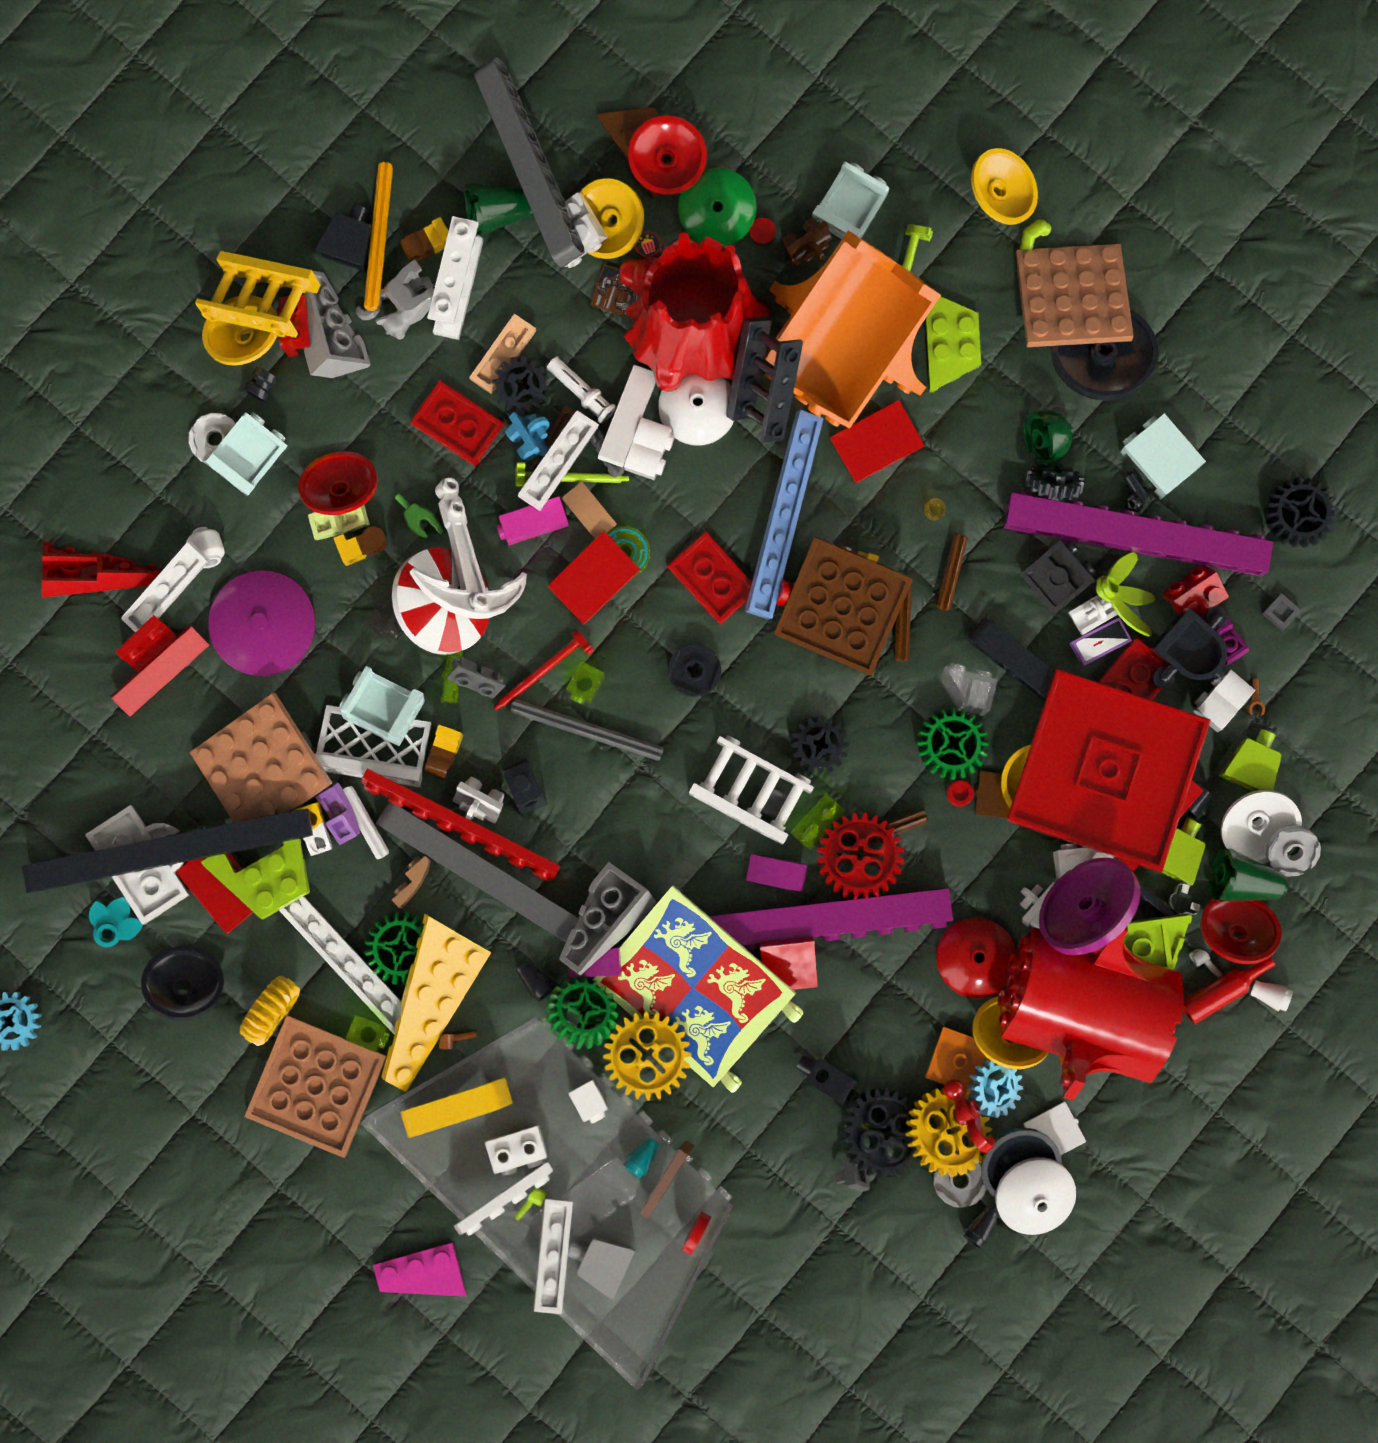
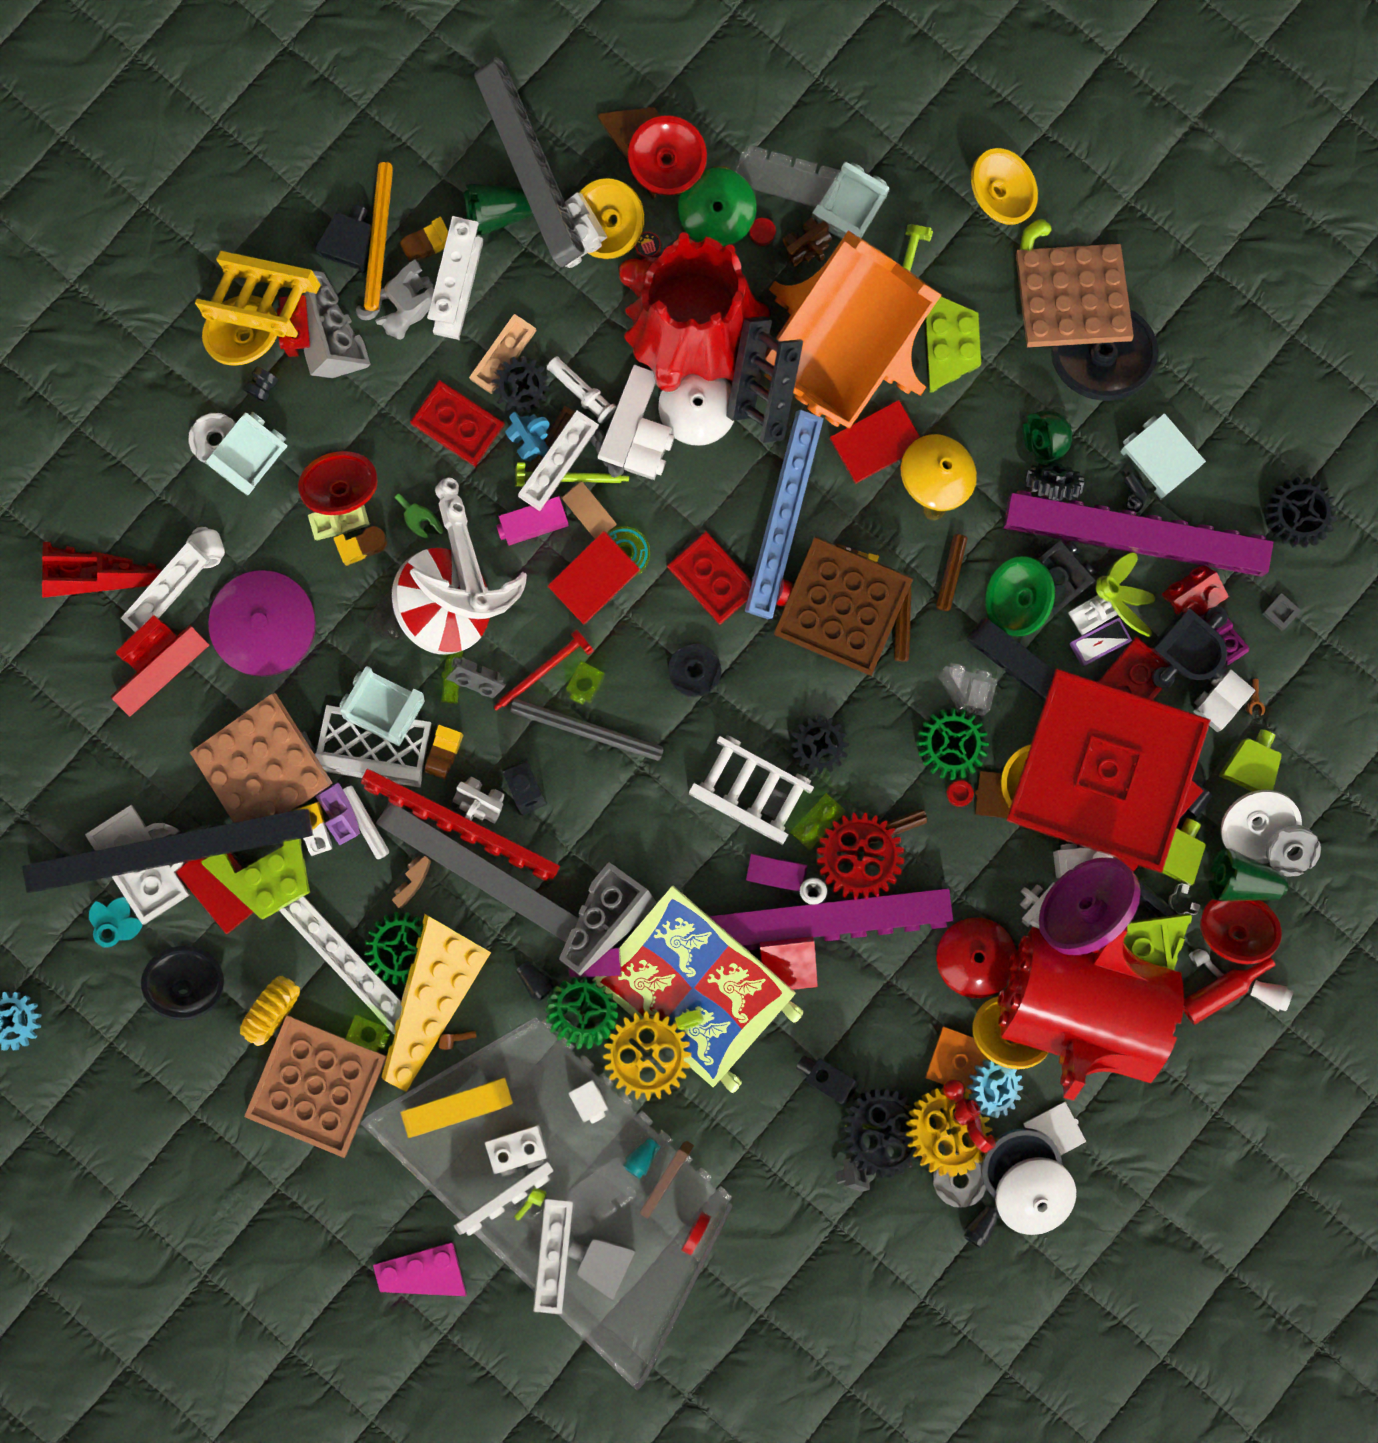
(612, 293): piece -> none
(689, 1020): none -> lime tile
(793, 183): none -> clear windscreen
(813, 885): none -> white cone
(928, 479): none -> yellow dish
(1010, 594): none -> green dish

